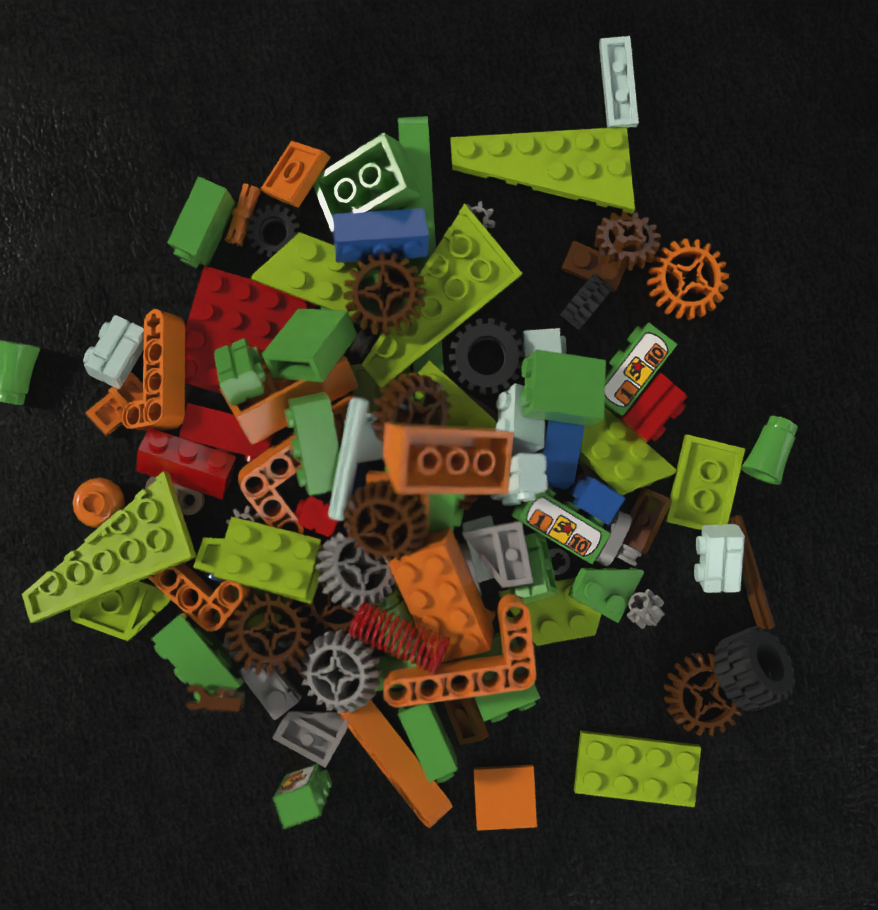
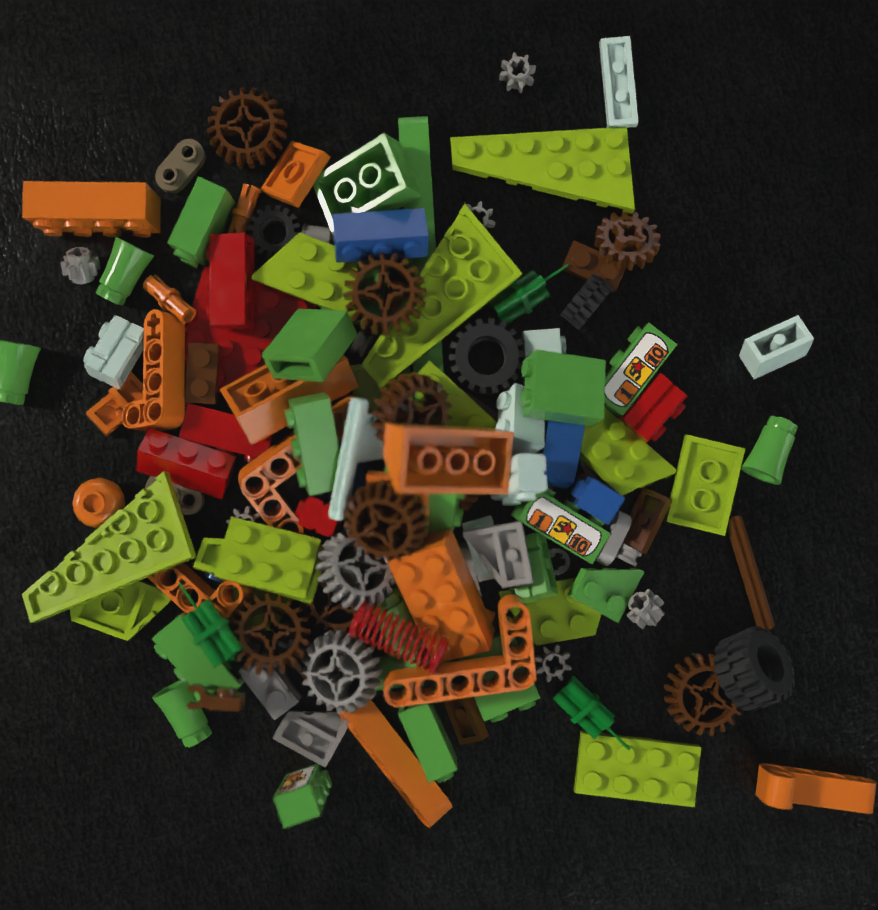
(80, 265): none -> light grey gear
(92, 208): none -> orange brick
(122, 271): none -> bright green plant
(169, 299): none -> orange pin
(183, 167): none -> dark tan plate
(187, 723): none -> bright green plant
(202, 373): none -> reddish brown plate
(211, 632): none -> green piece
(224, 128): none -> reddish brown gear
(230, 281): none -> red brick
(240, 371): bright green brick -> none
(320, 233): none -> light grey pin
(505, 797): orange tile -> none
(515, 64): none -> light grey gear
(521, 296): none -> green piece
(556, 670): none -> light grey gear
(586, 709): none -> green piece
(677, 272): orange gear -> none
(720, 558): light aqua brick -> none
(776, 347): none -> light aqua brick
(786, 785): none -> orange beam

